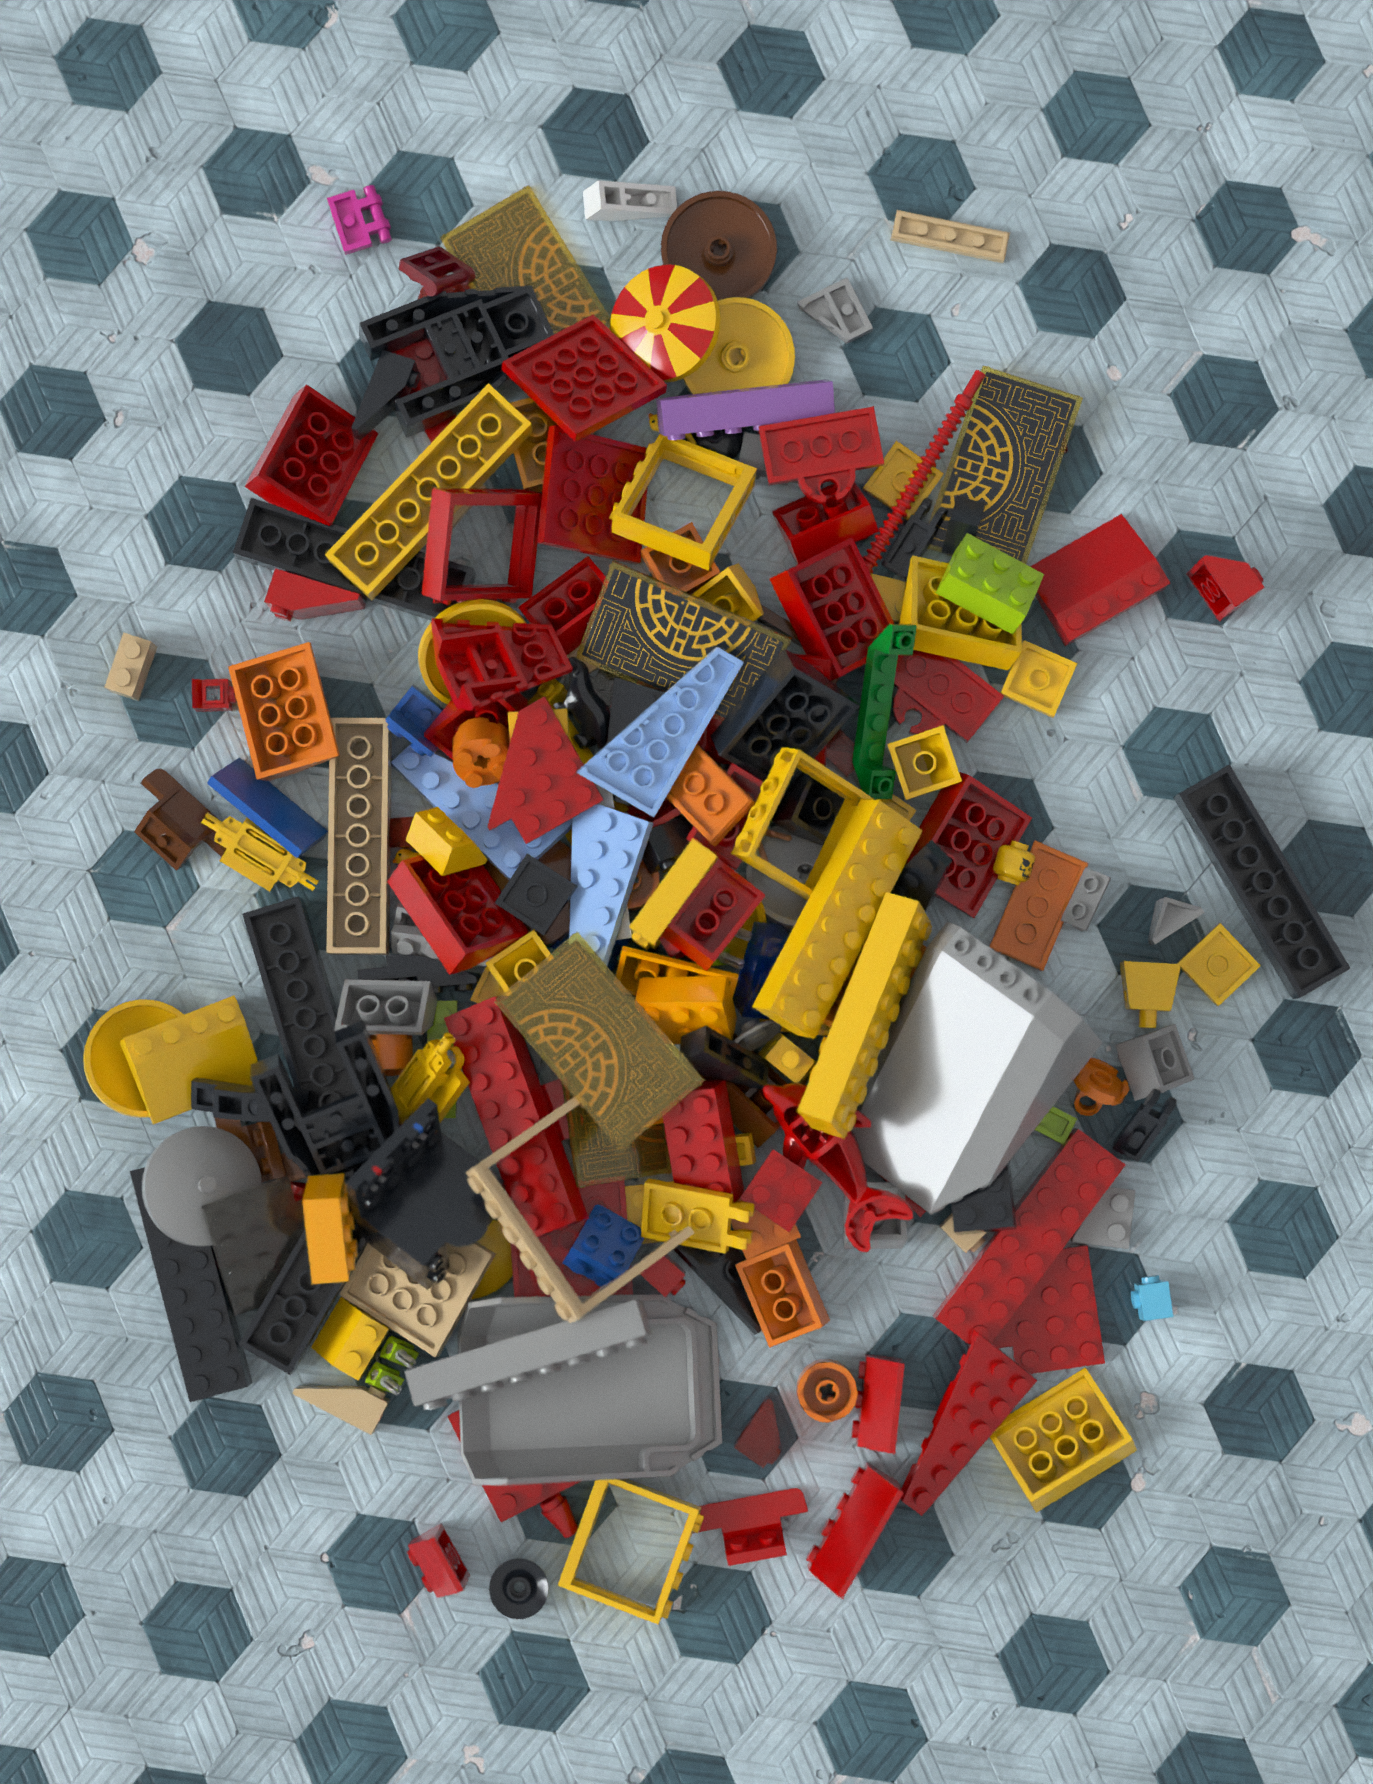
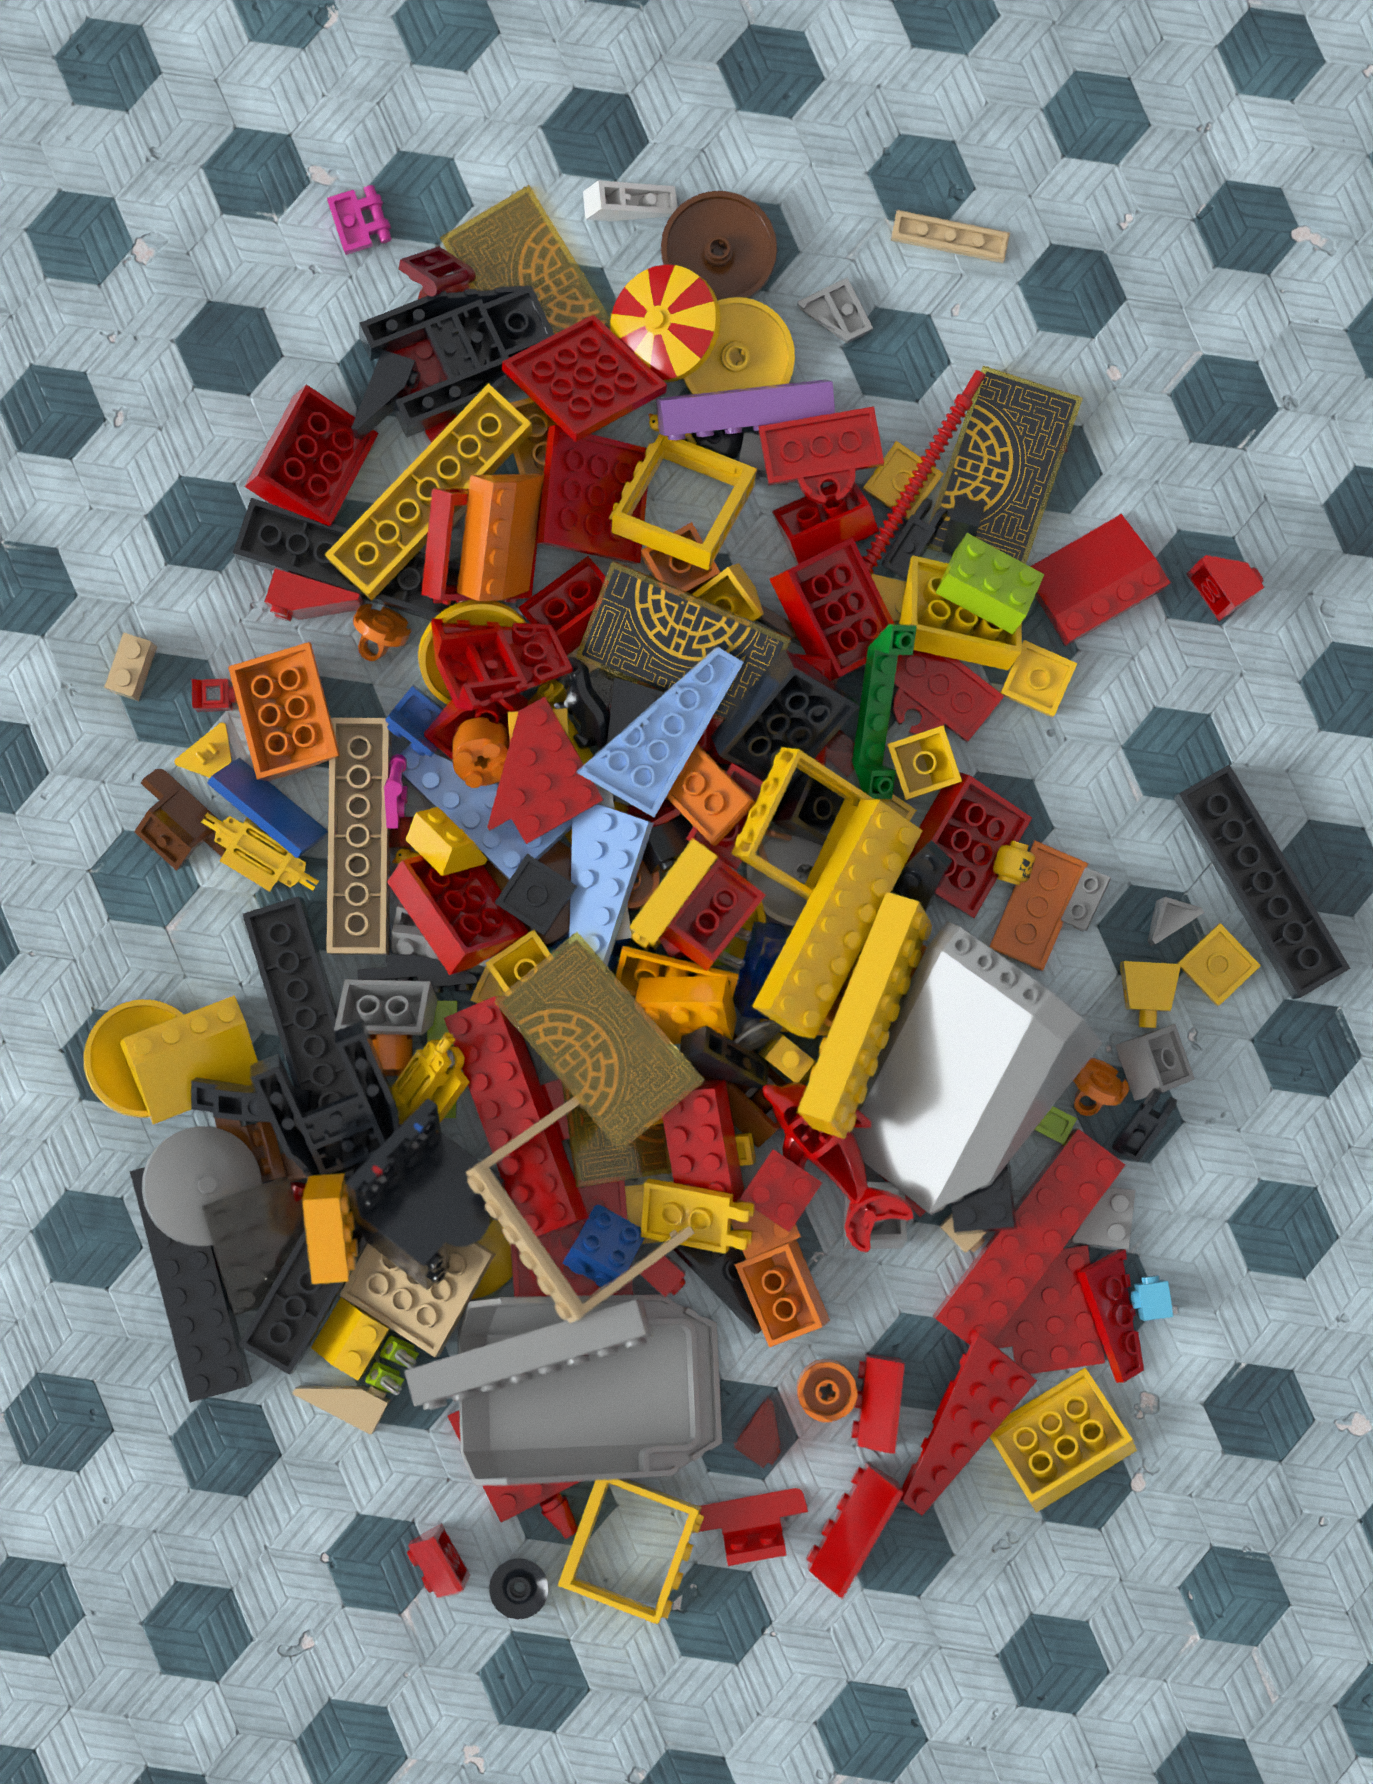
(208, 753): none -> yellow piece
(382, 627): none -> orange tile
(395, 793): none -> dark pink plate
(499, 535): none -> orange slope
(1109, 1303): none -> red wing

